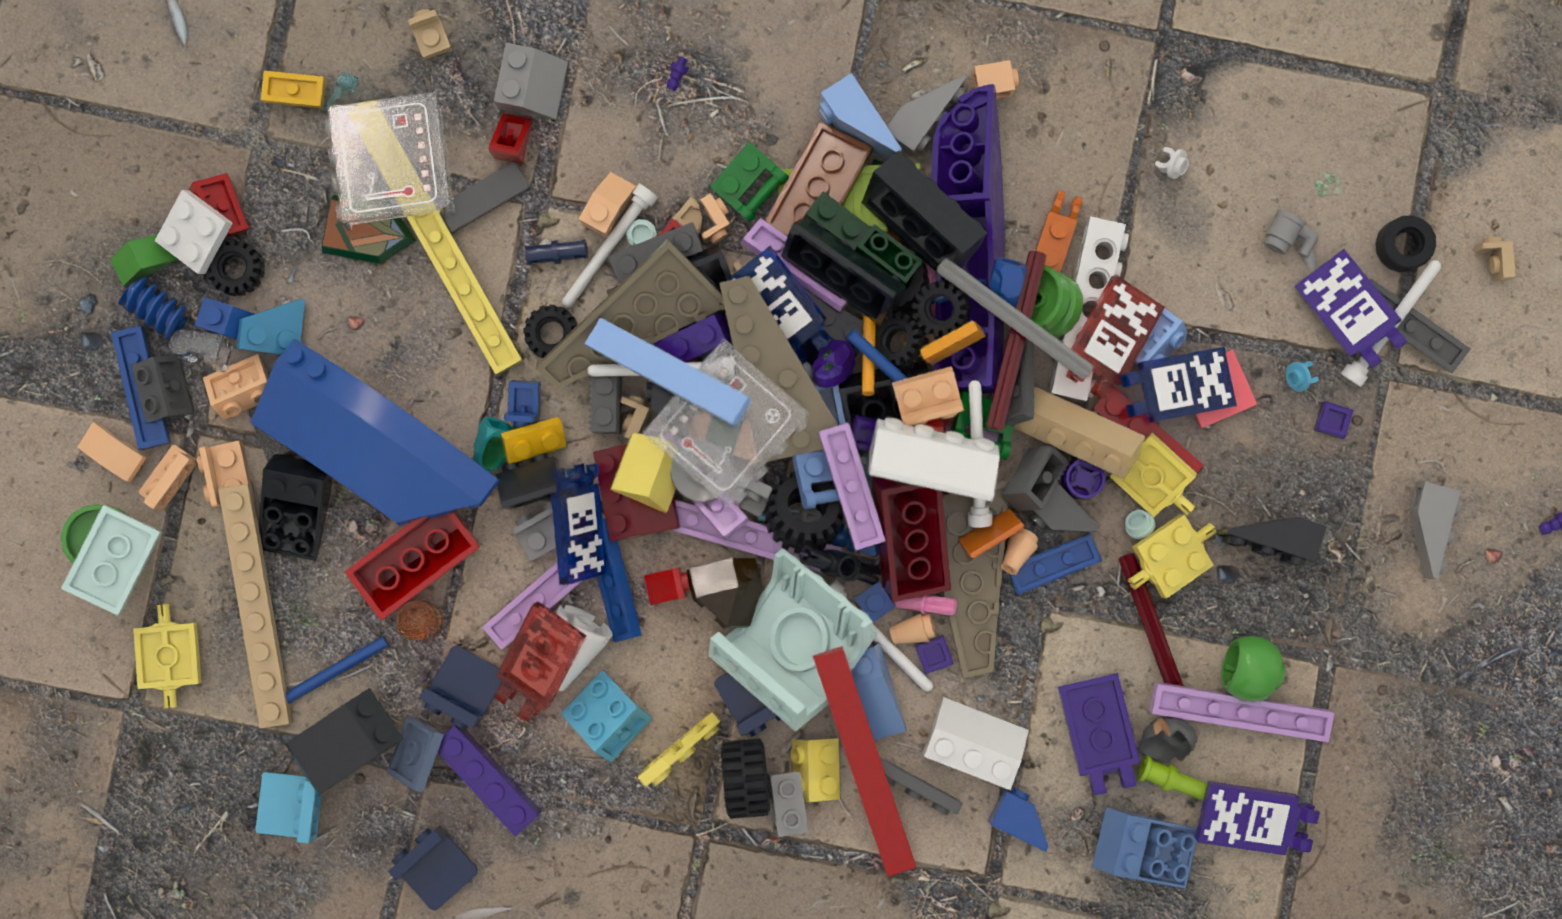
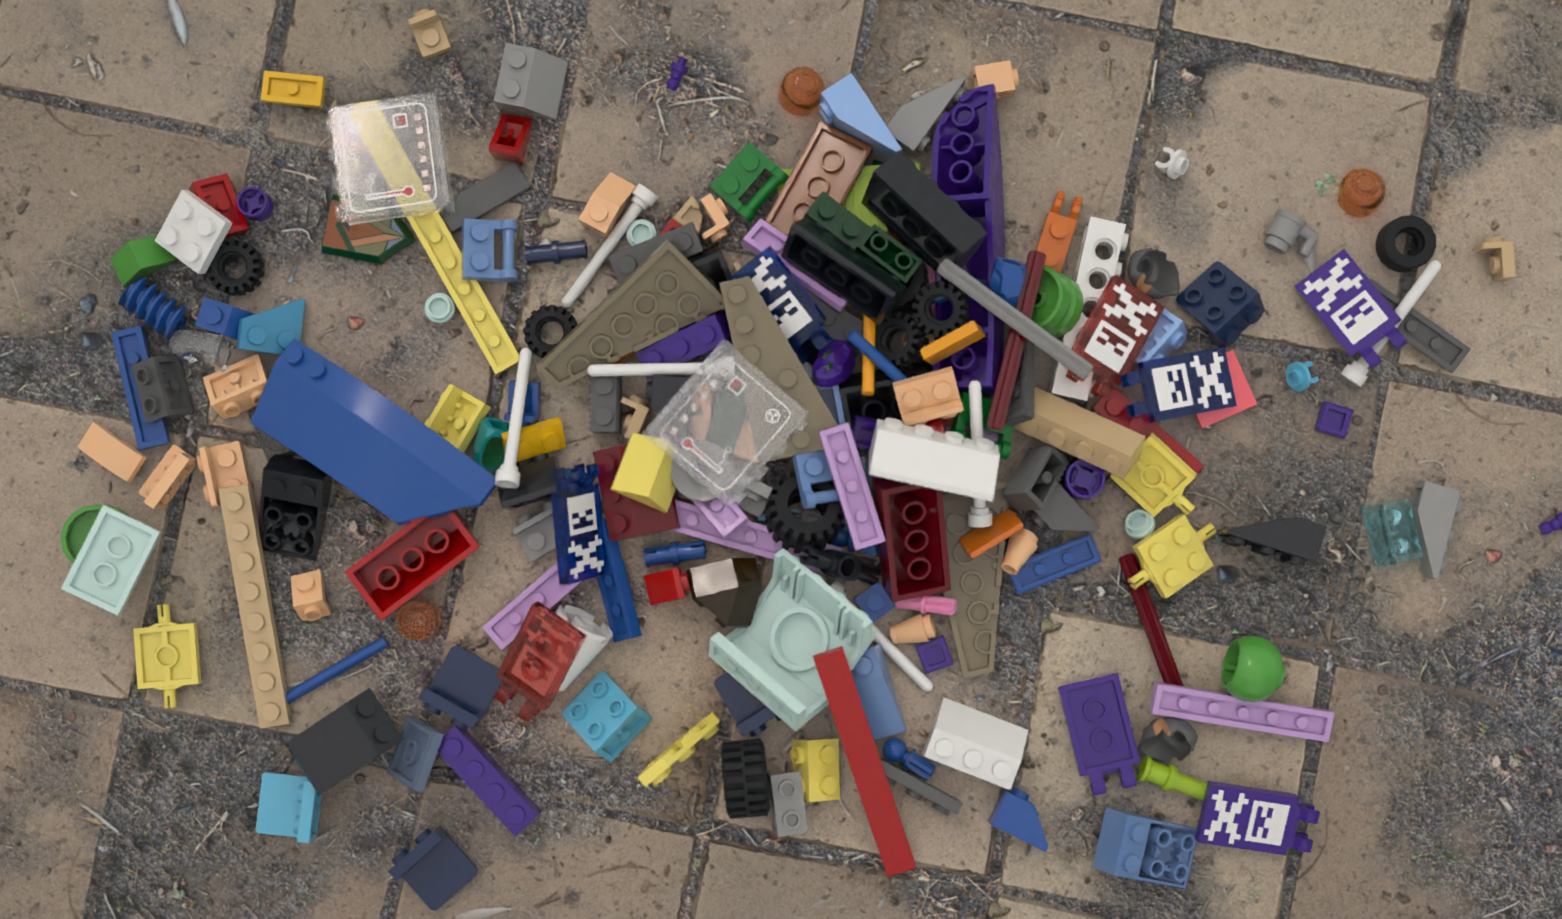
(250, 199): none -> dark purple wheel
(309, 595): none -> light nougat bracket
(344, 81): clear light blue hand -> none
(439, 308): none -> light aqua plate
(457, 417): none -> light yellow bracket
(479, 250): none -> medium blue plate
(508, 473): none -> white piece
(668, 372): light blue tile -> none
(675, 553): none -> blue pin
(800, 91): none -> clear orange hair
(895, 751): none -> blue axle
(1153, 273): none -> dark grey hair
(1221, 304): none -> dark blue bracket
(1361, 192): none -> clear orange hair
(1392, 532): none -> clear light blue bracket

